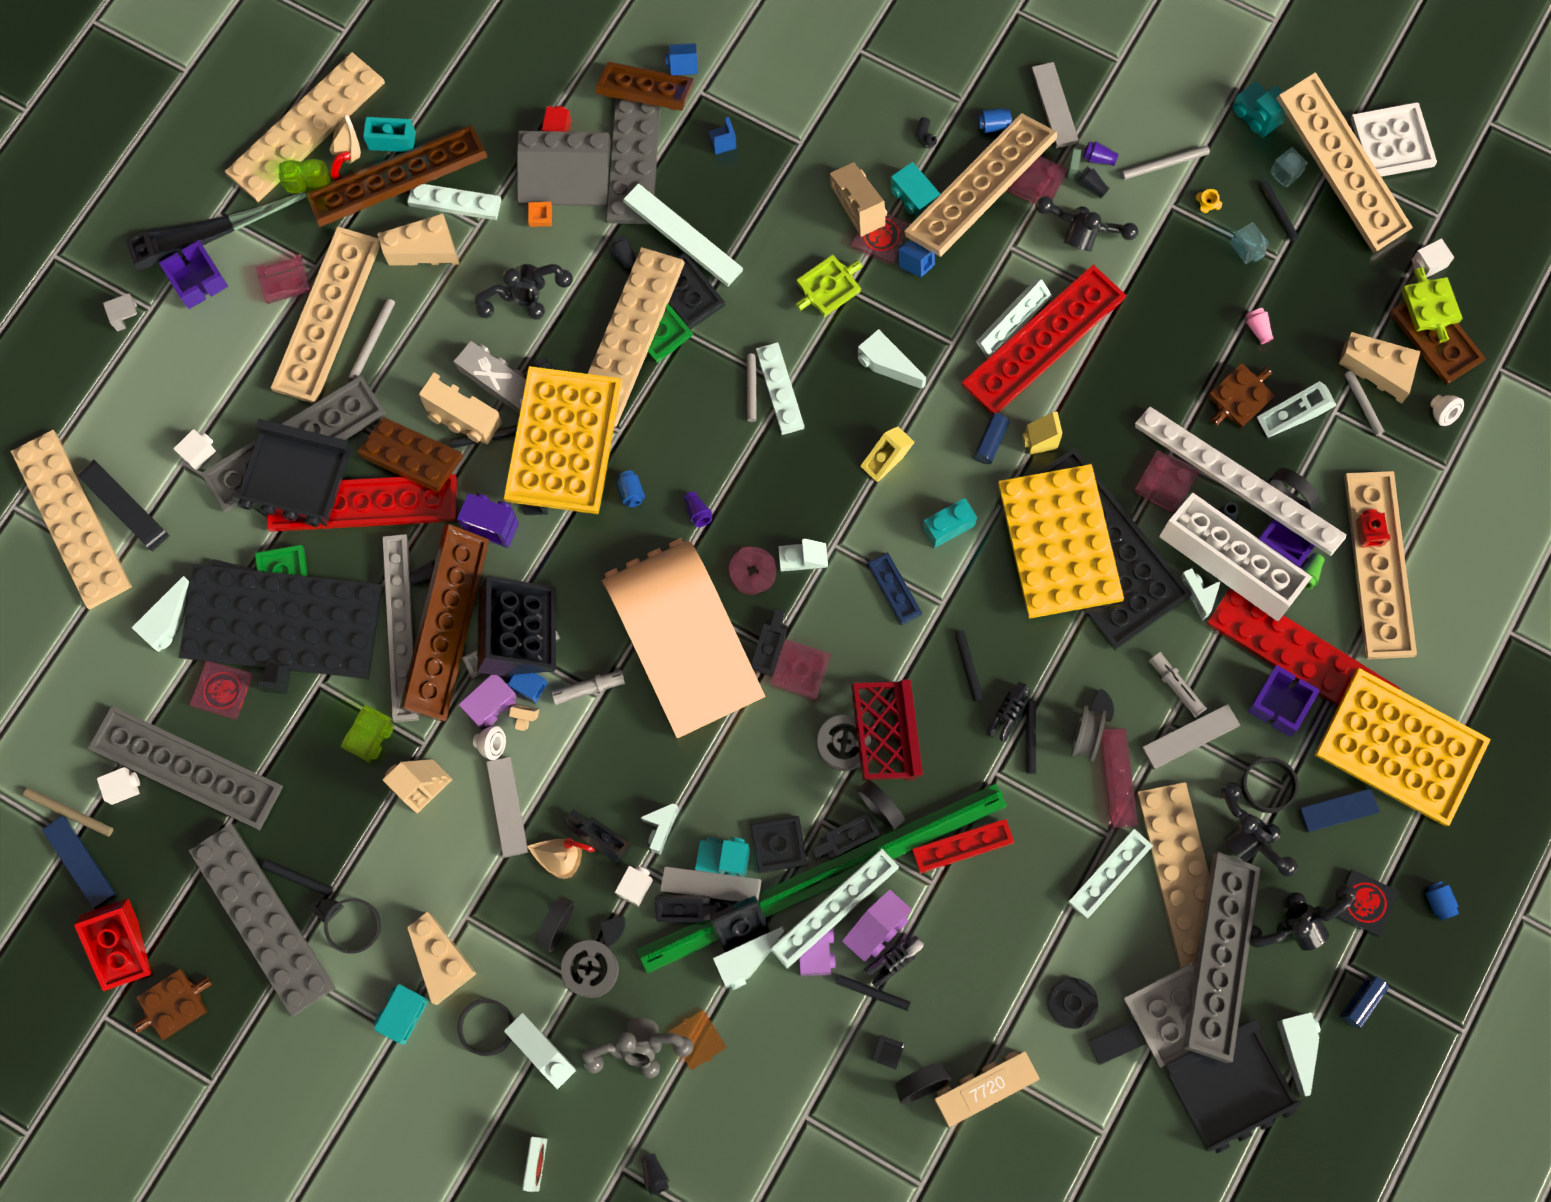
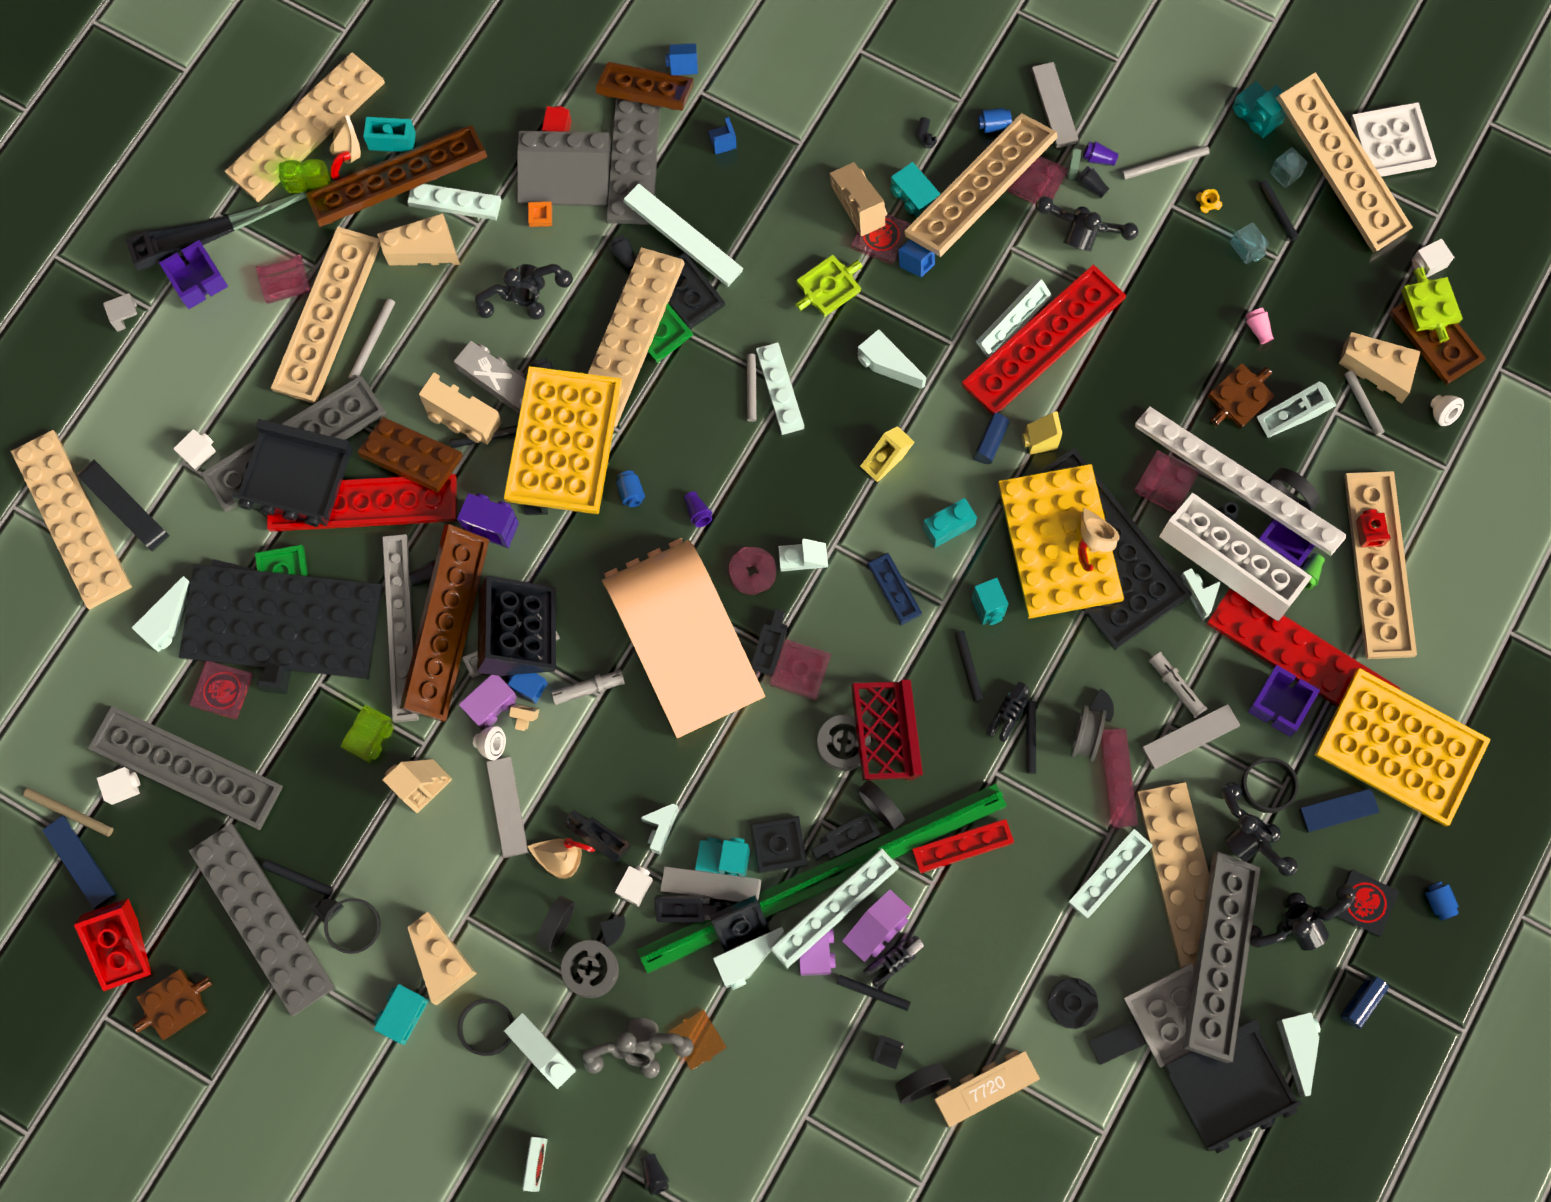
(989, 602): none -> teal brick
(1096, 535): none -> tan piece

